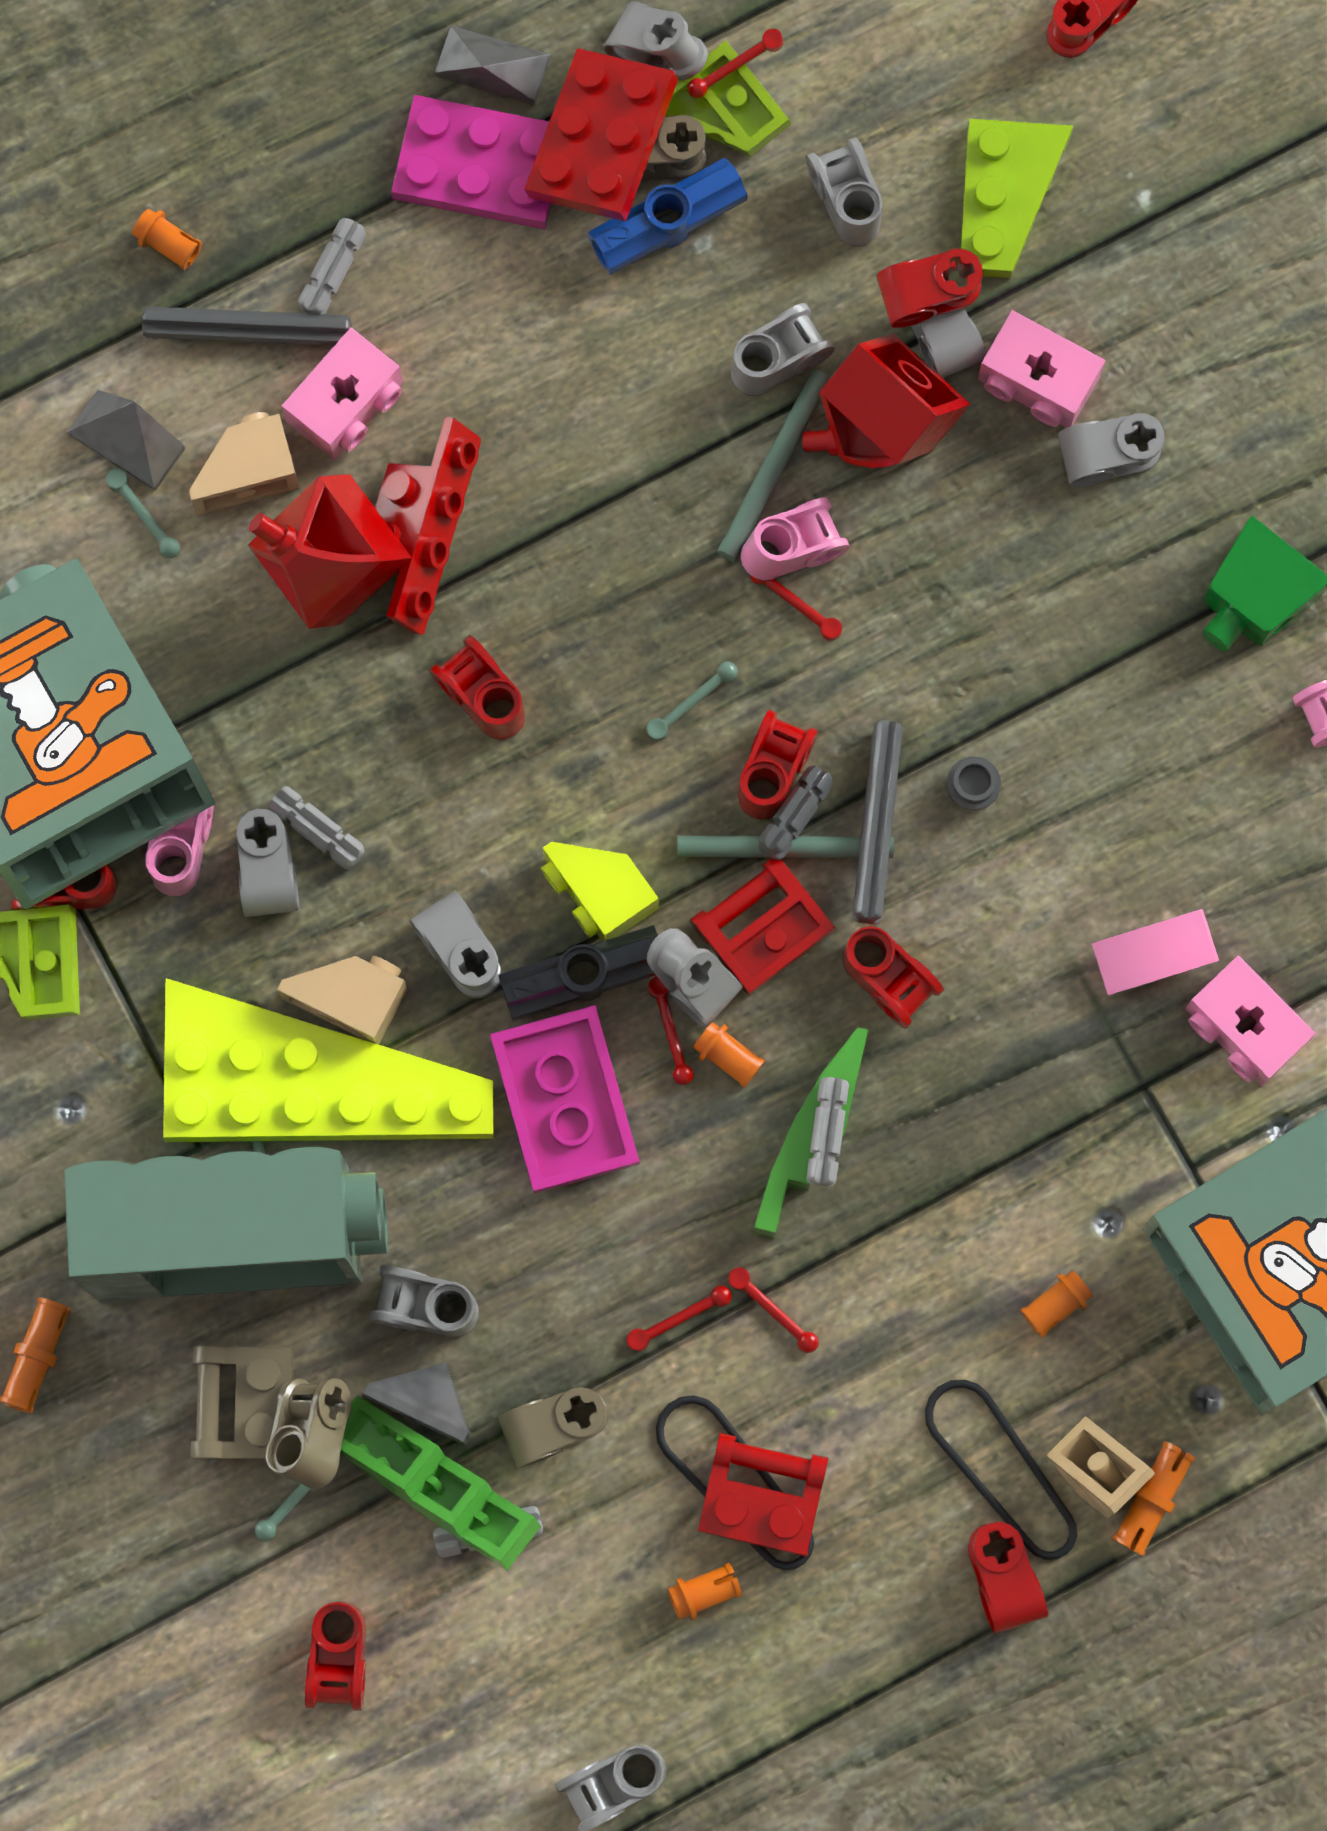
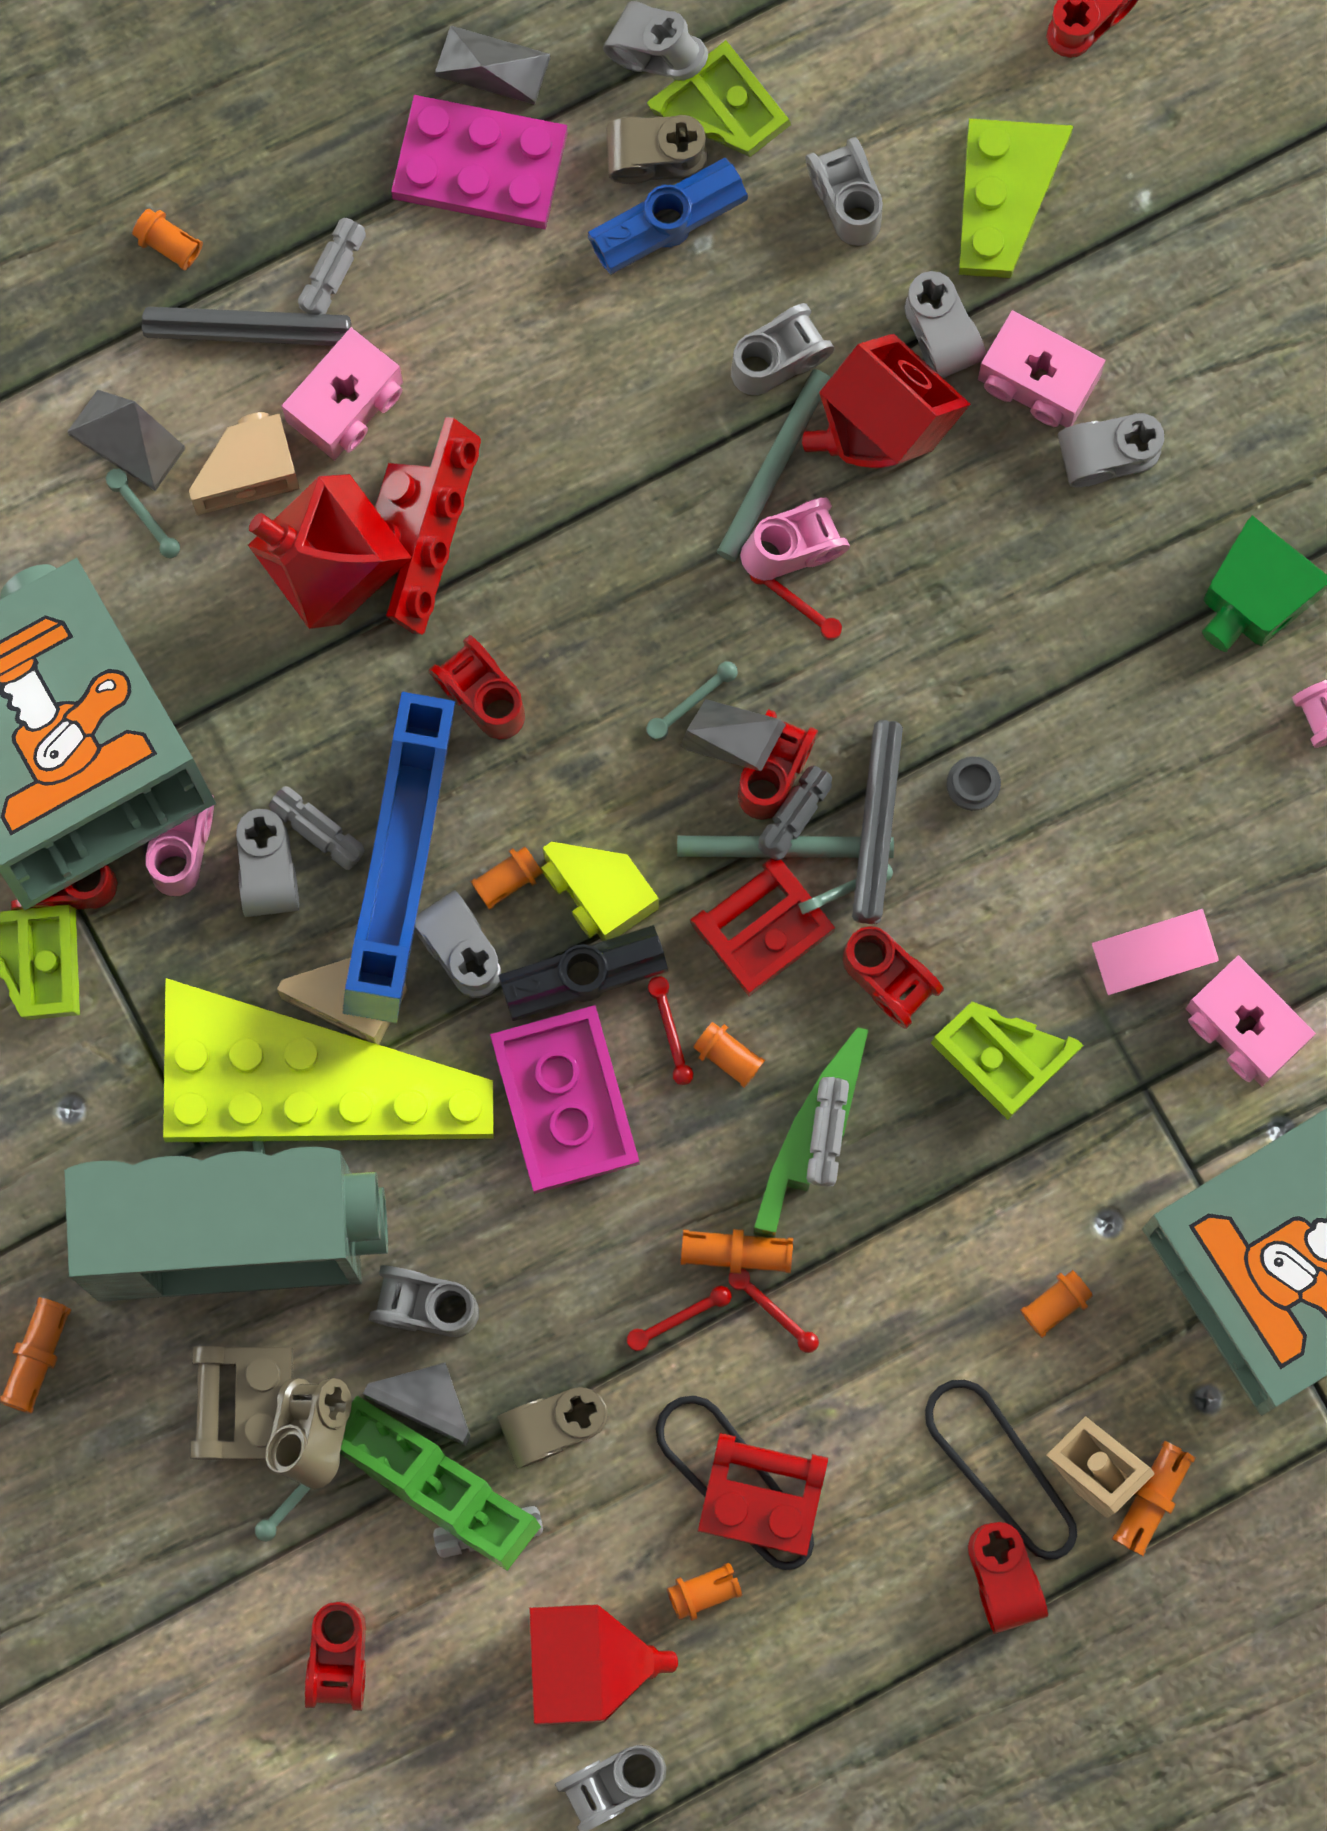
(399, 858): none -> blue arch
(507, 877): none -> orange pin
(587, 1664): none -> red piece
(601, 134): red plate -> none
(692, 976): light grey piece -> none
(732, 734): none -> flat silver slope
(737, 1251): none -> orange pin
(771, 41): red hinge -> none
(834, 894): none -> sand green hinge
(922, 287): red piece -> none
(1003, 1055): none -> lime wing

